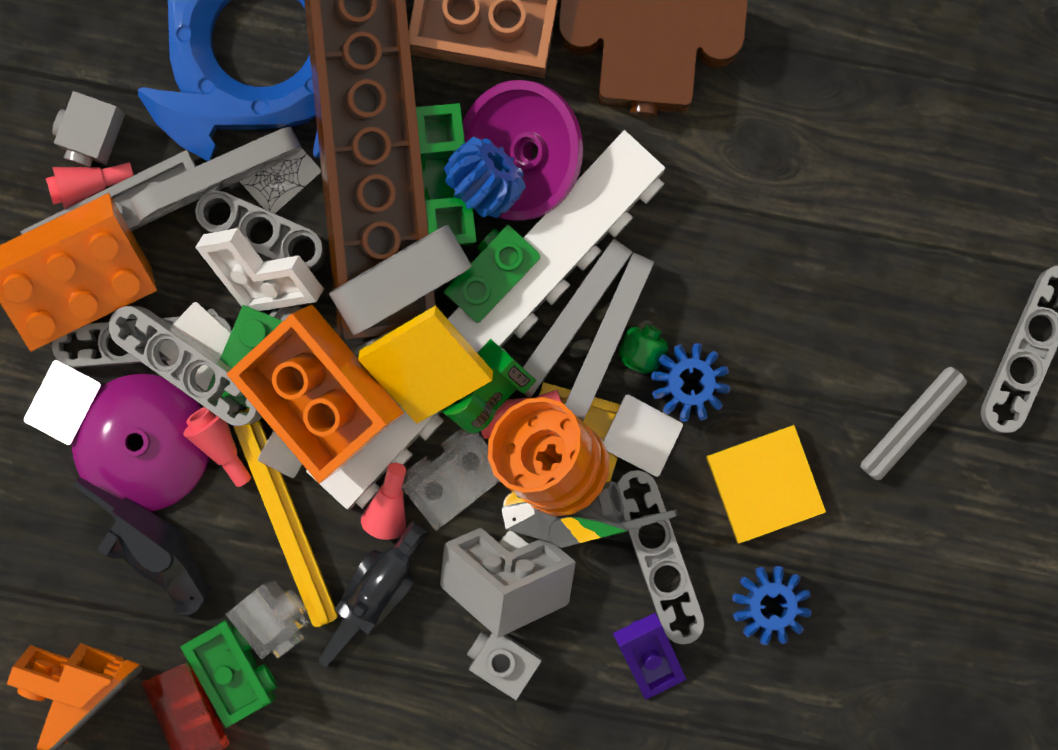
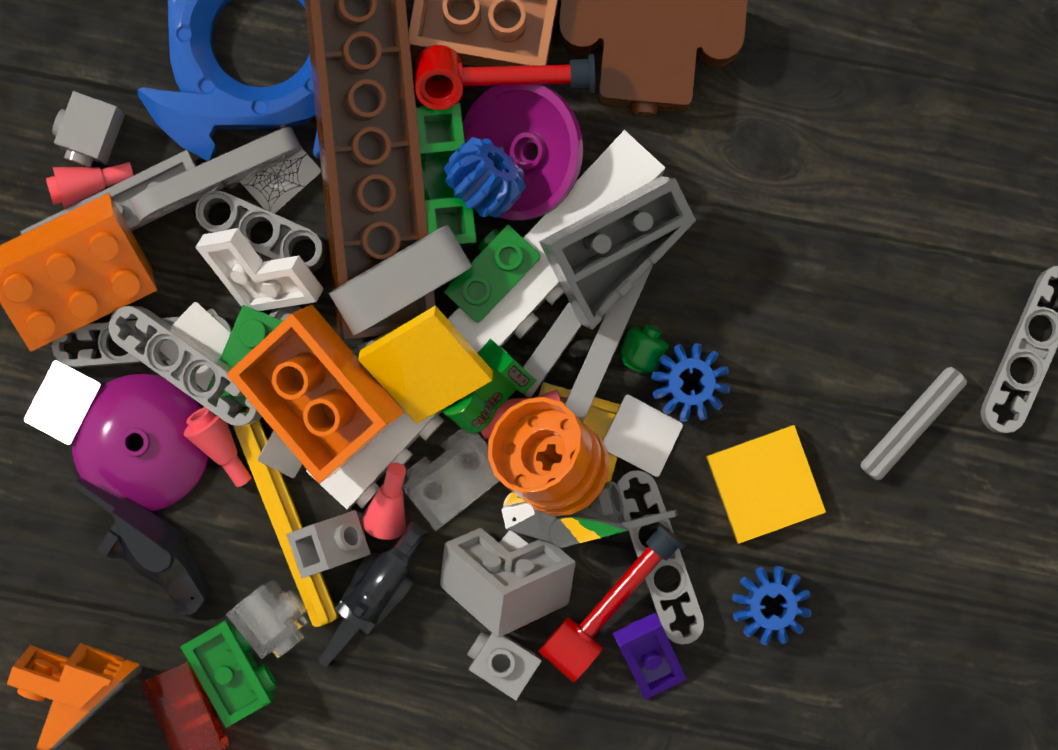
(328, 544): none -> light grey brick
(448, 91): none -> red piece
(572, 644): none -> red piece
(615, 245): none -> dark grey wedge

